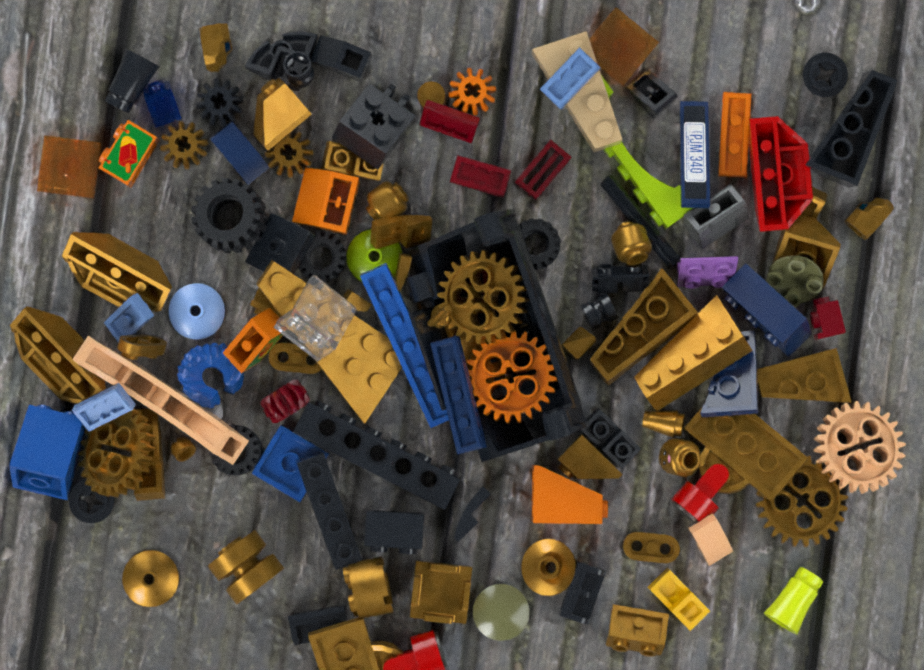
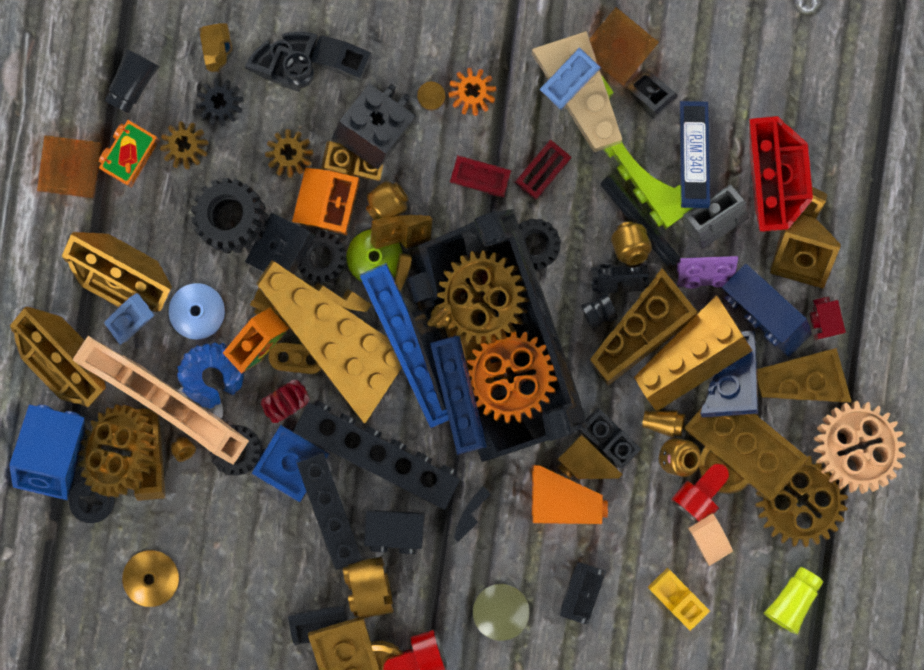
(103, 407): medium blue plate -> none
(141, 346): pearl gold plate -> none
(161, 103): clear blue bracket -> none
(239, 152): dark blue slope -> none
(241, 561): pearl gold wheel -> none
(277, 113): slope -> none
(317, 319): clear bracket -> none
(441, 592): pearl gold panel -> none
(449, 121): dark red plate -> none
(536, 563): pearl gold dish -> none
(579, 342): pearl gold slope -> none
(637, 630): pearl gold bracket -> none
(651, 547): pearl gold plate -> none
(734, 135): orange tile -> none
(795, 279): olive dish -> none
(829, 63): black gear -> none
(850, 139): black wedge -> none
(869, 217): pearl gold rock -> none

